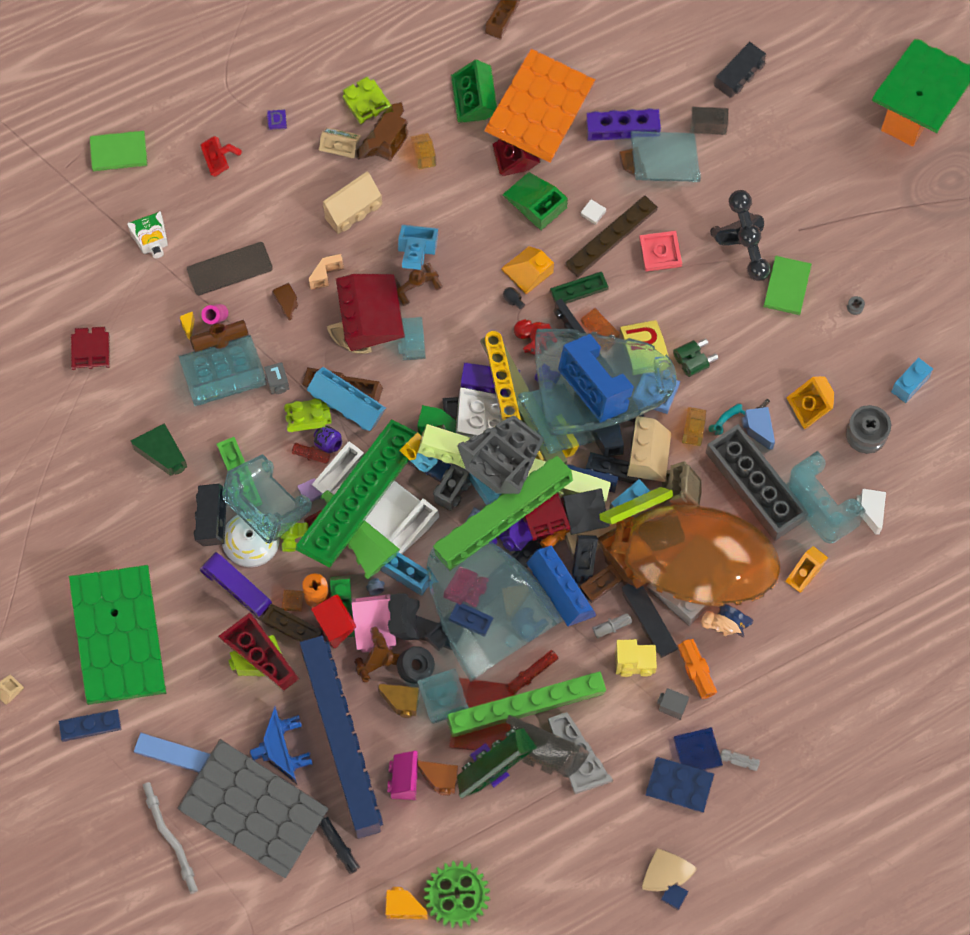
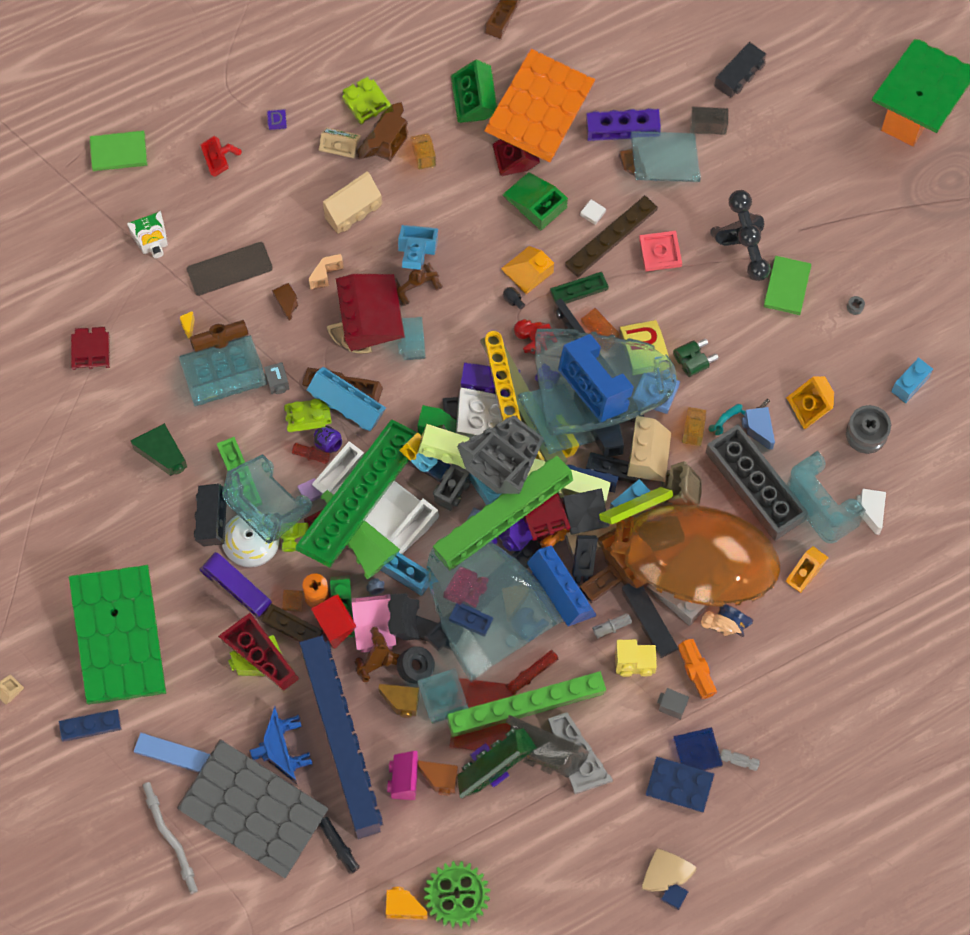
(214, 313): dark pink brick -> none

